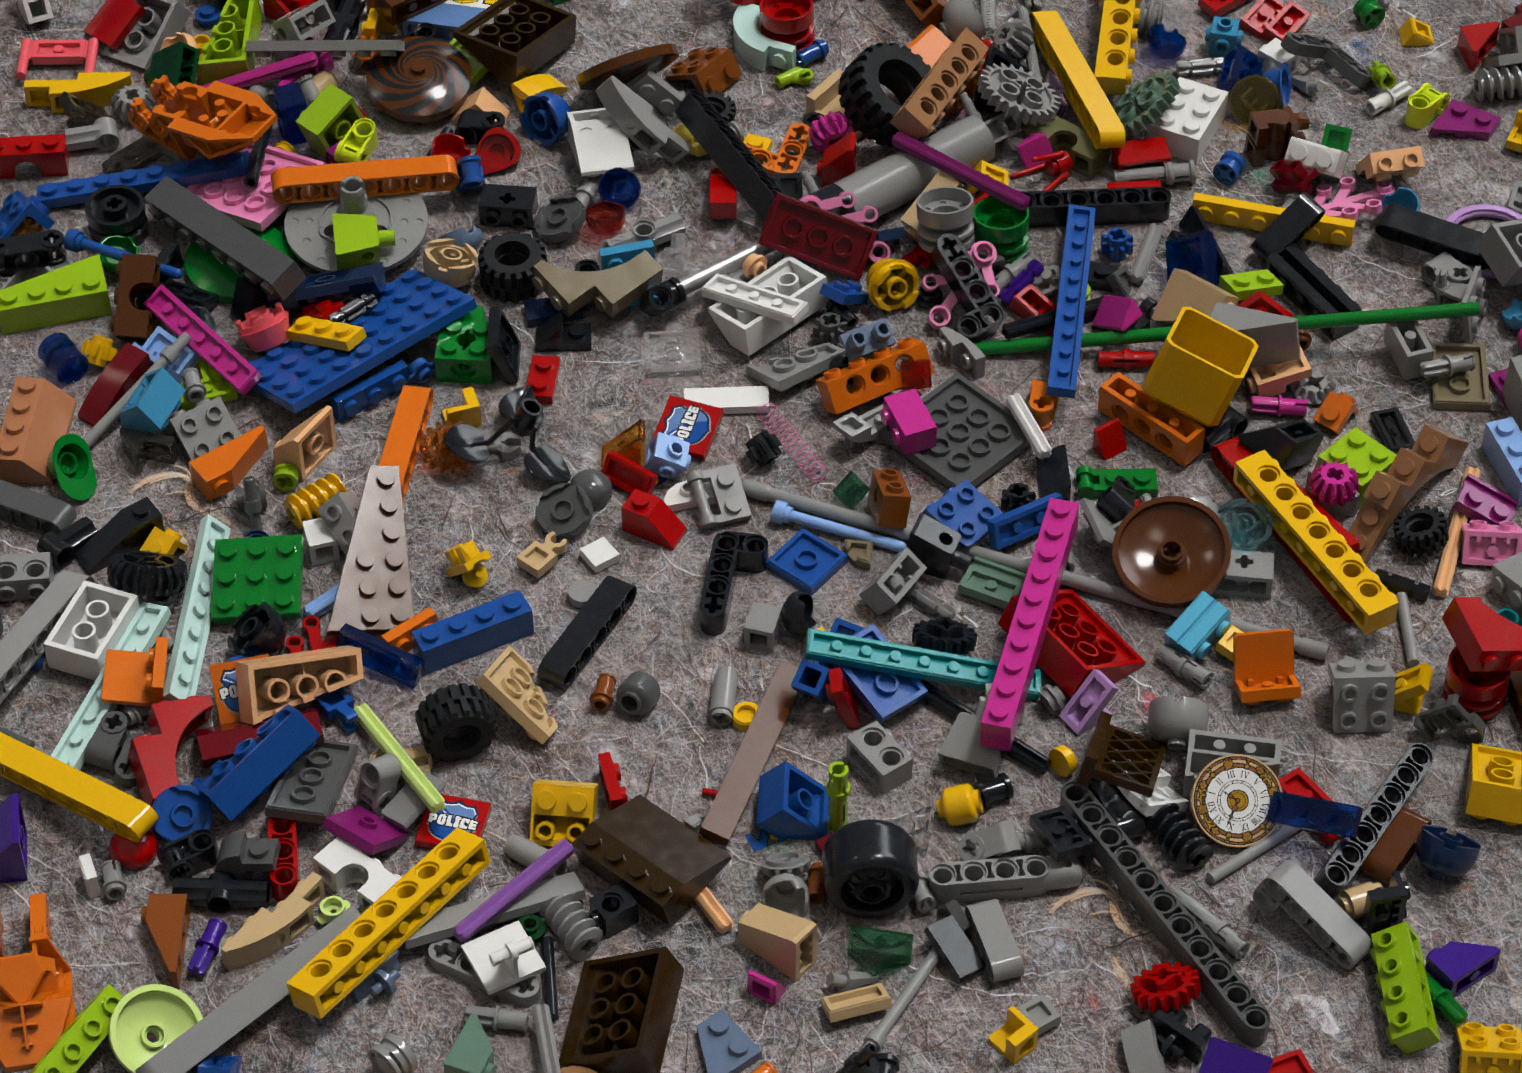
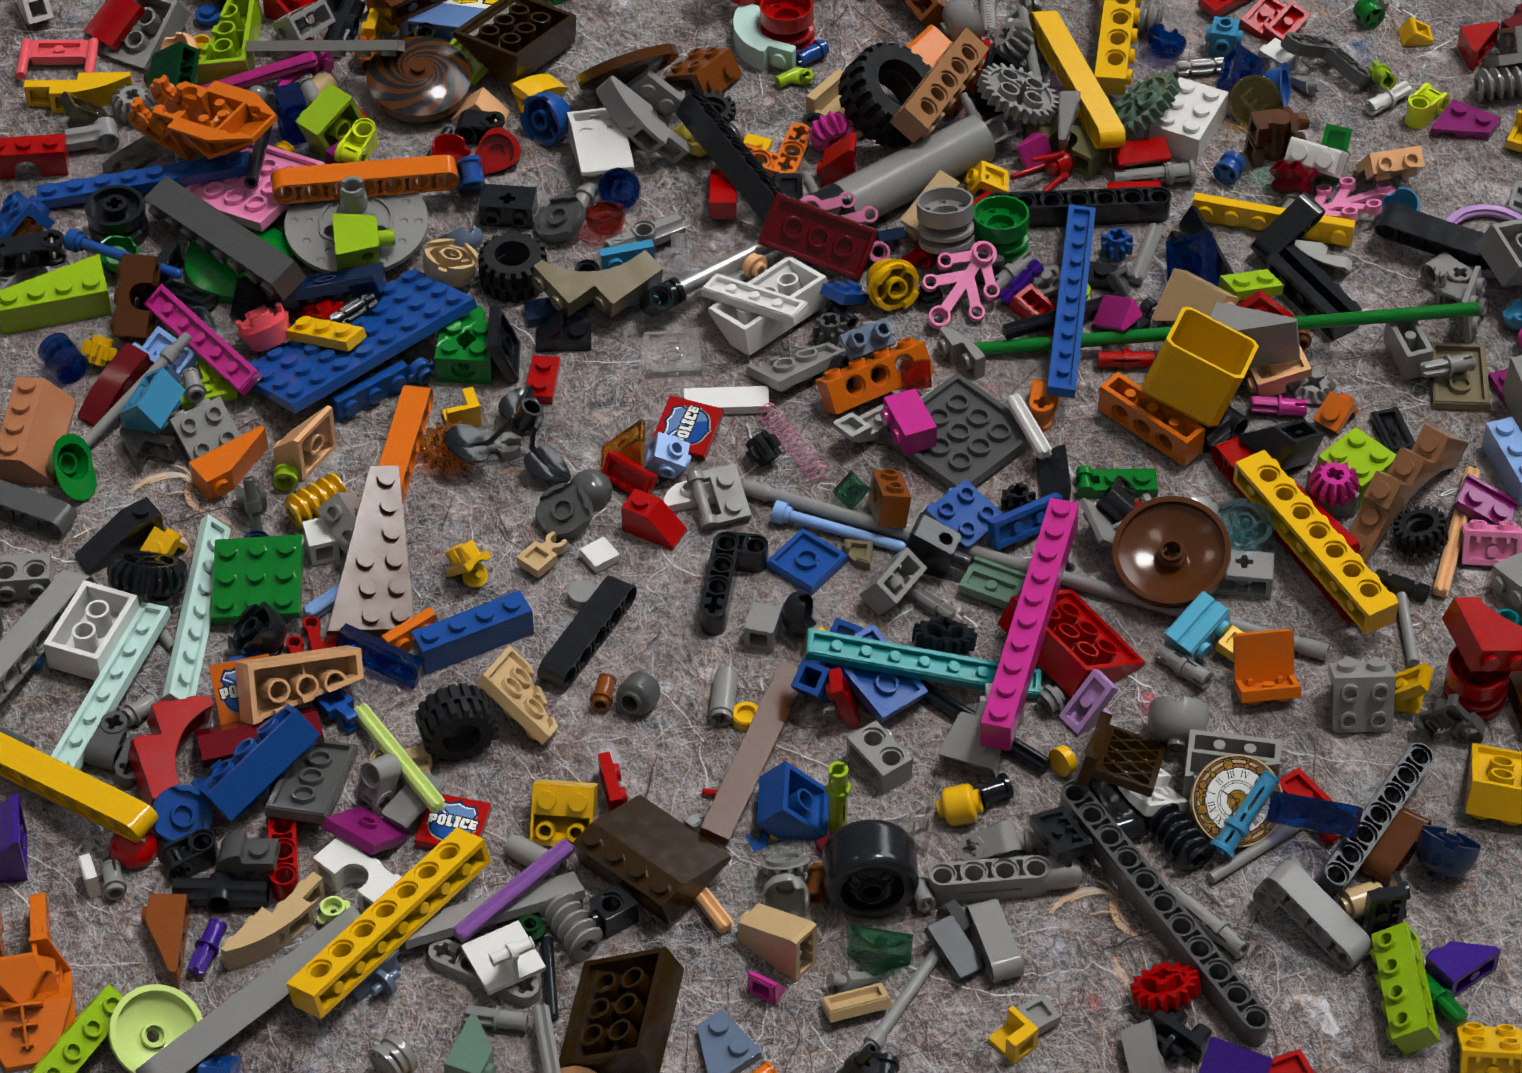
(67, 542): black piece -> none
(135, 676): orange bracket -> none
(951, 249): black beam -> none
(961, 171): magenta axle -> none
(1068, 108): none -> light grey slope
(1109, 439): red slope -> none
(1239, 829): none -> dark azure pin
(1318, 252): none -> white slope

